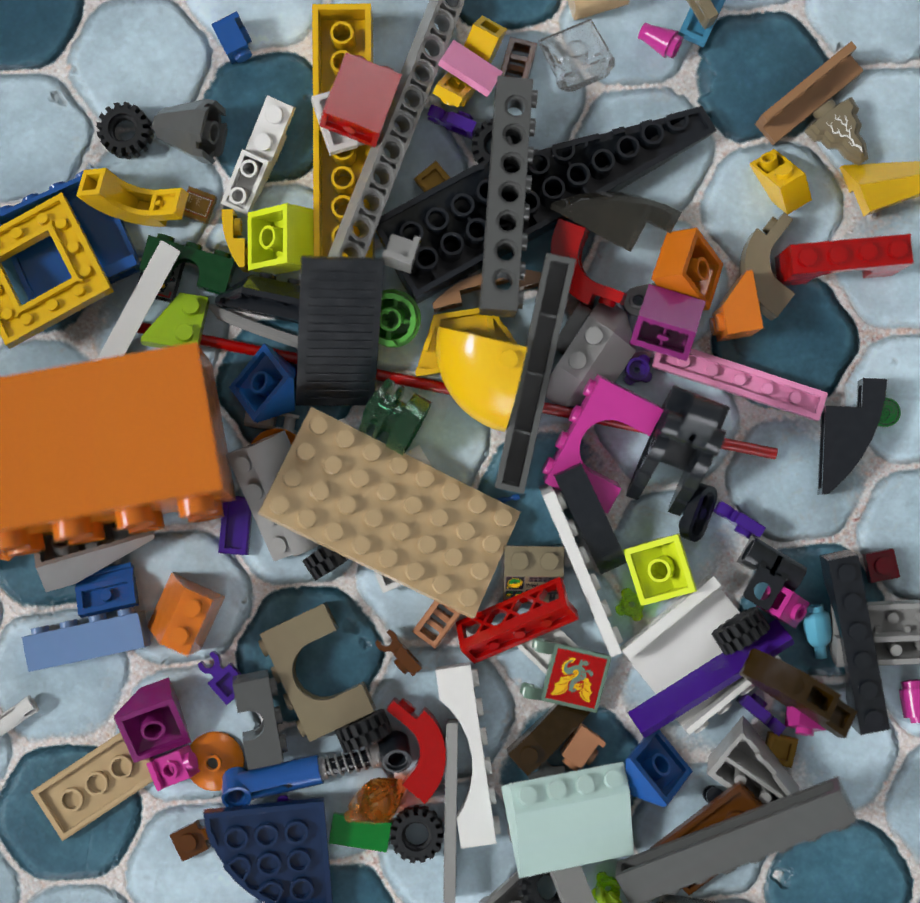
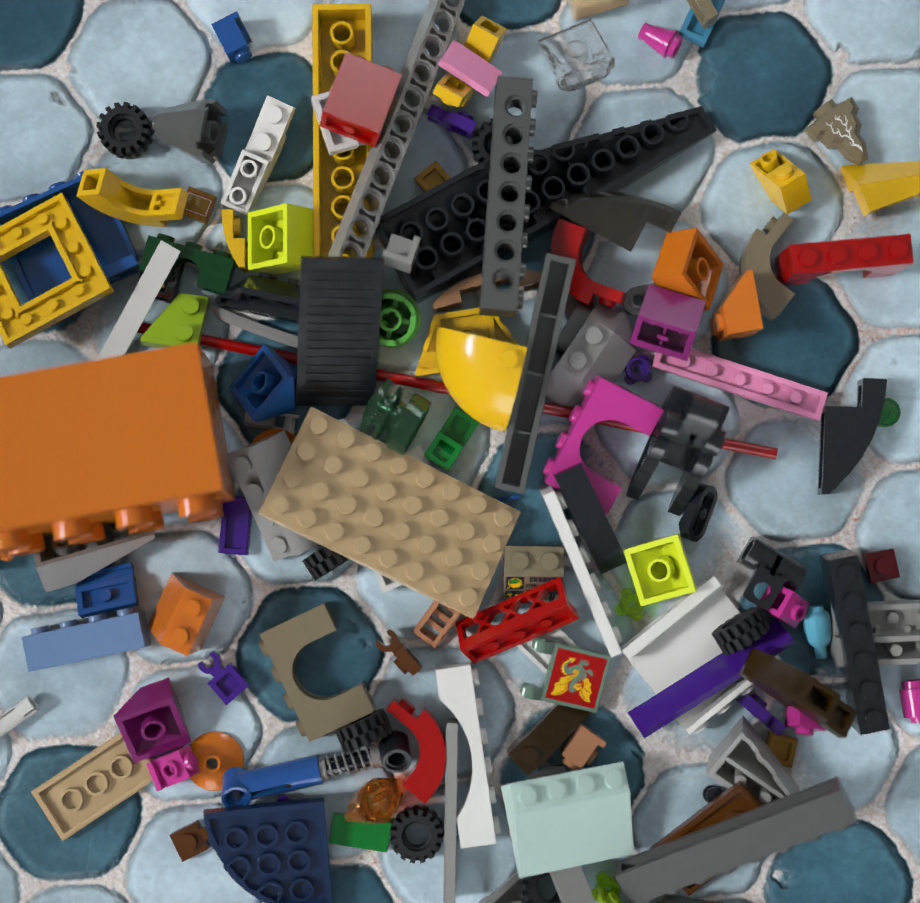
(255, 693): dark grey arch -> none
(451, 439): none -> green slope
(520, 46): slope -> none
(655, 770): blue slope -> none
(744, 525): dark purple plate -> none
(809, 95): medium nougat fence -> none

